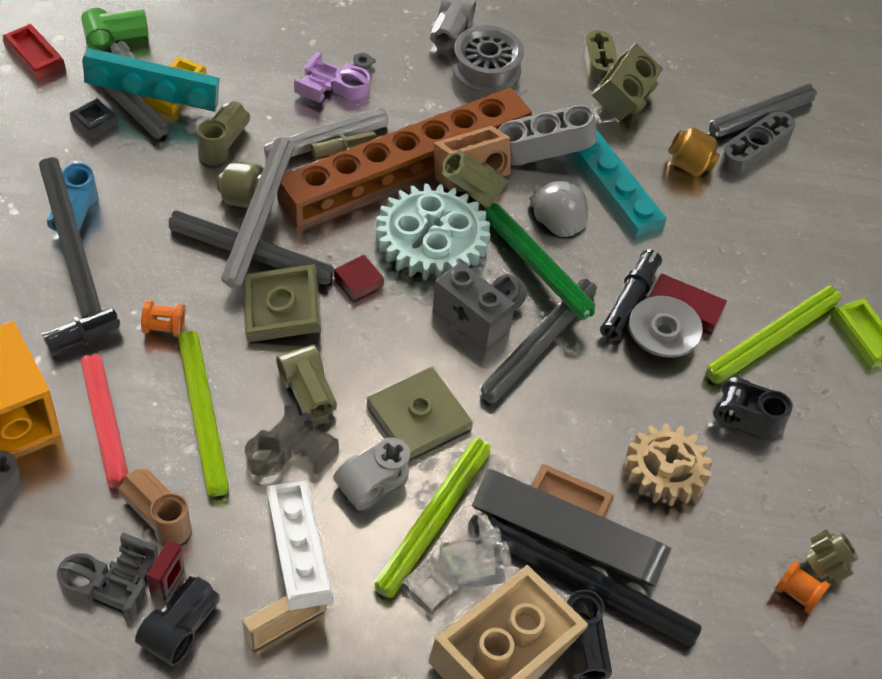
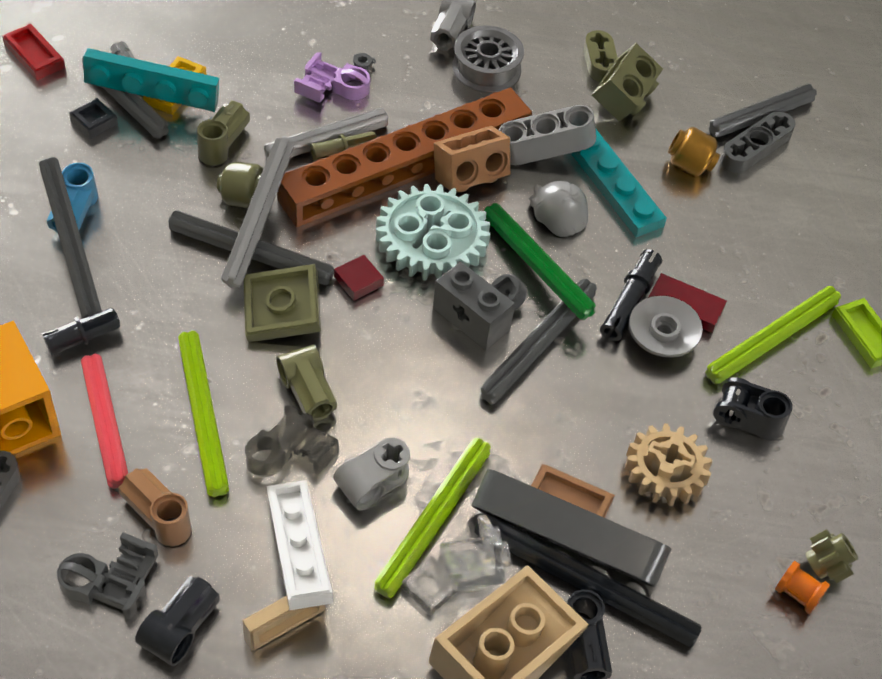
(105, 28): bright green piece -> none
(151, 312): orange bush -> none
(165, 570): dark red tile -> none
(420, 411): olive plate -> none
(478, 180): olive piece -> none

